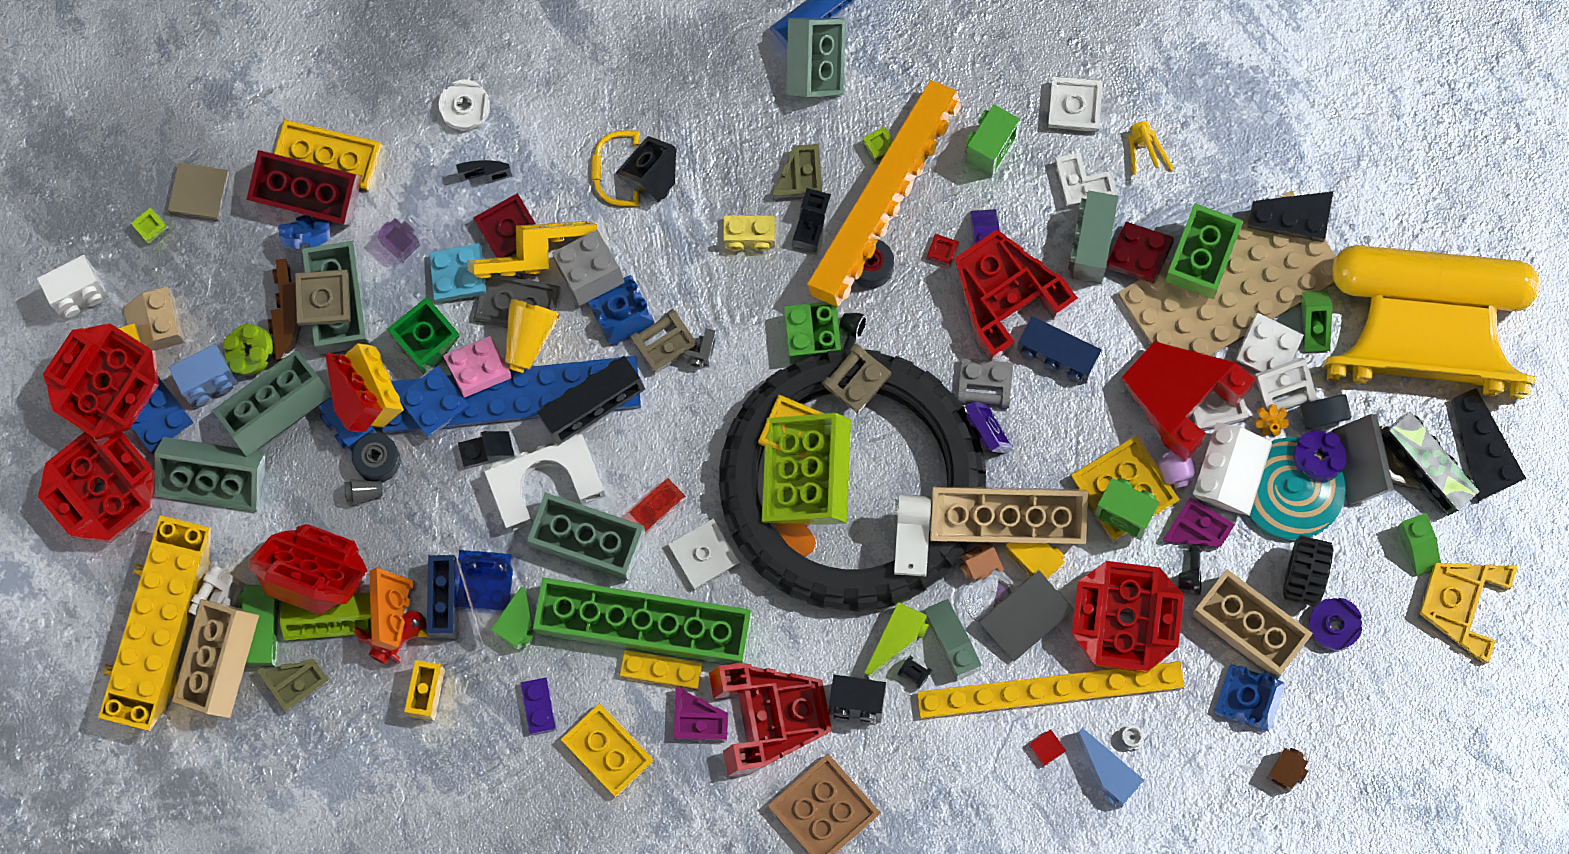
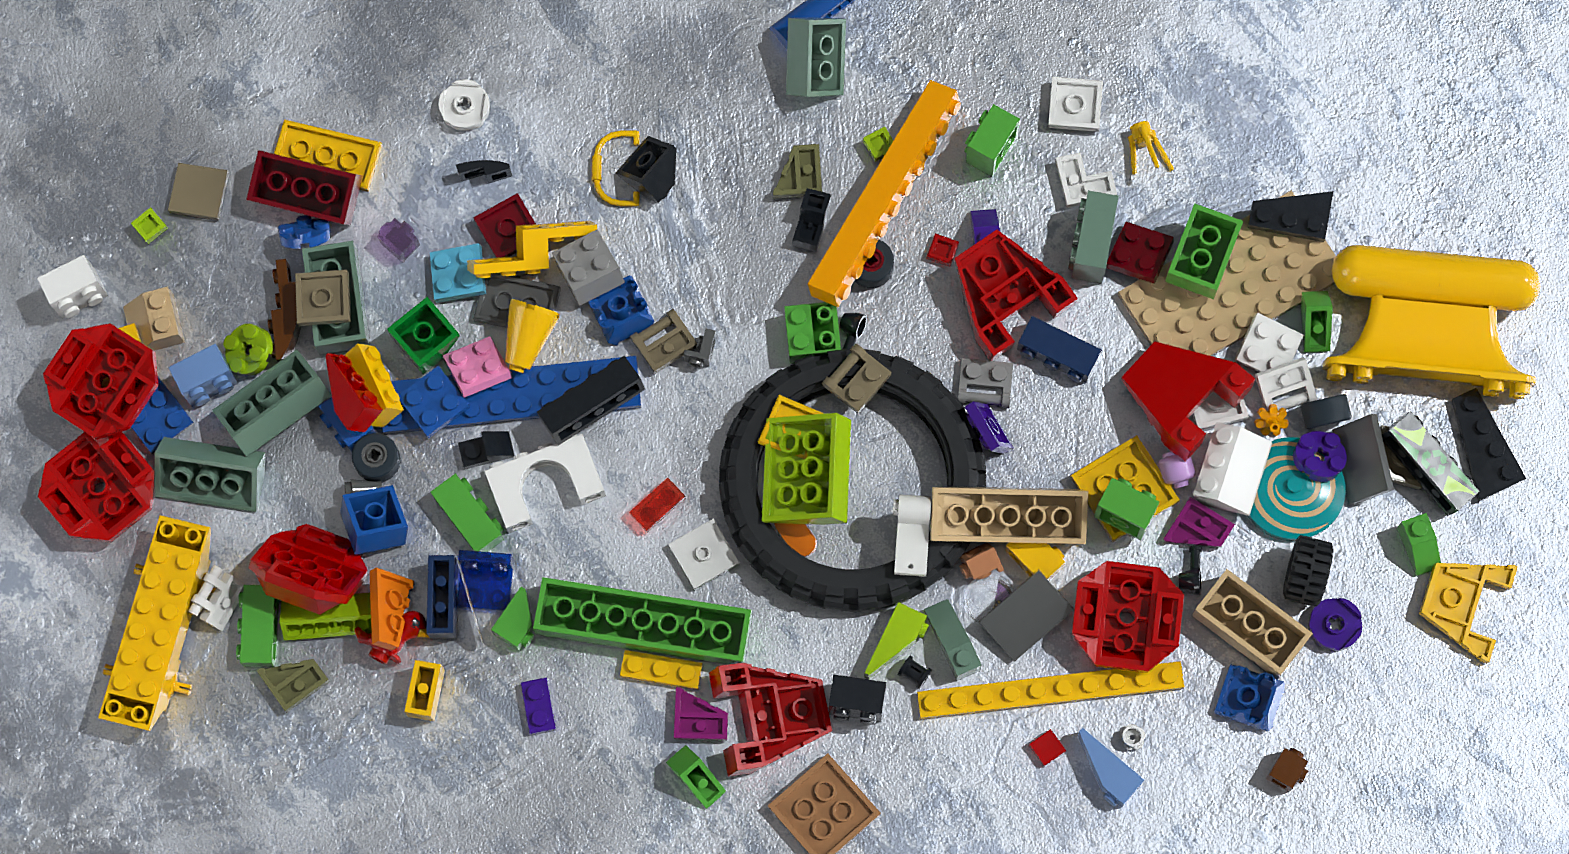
(215, 658): tan brick -> none
(373, 519): none -> blue slope
(468, 514): none -> bright green brick
(586, 536): sand green brick -> none
(607, 750): yellow plate -> none
(696, 776): none -> bright green slope
(749, 232): light yellow bracket -> none

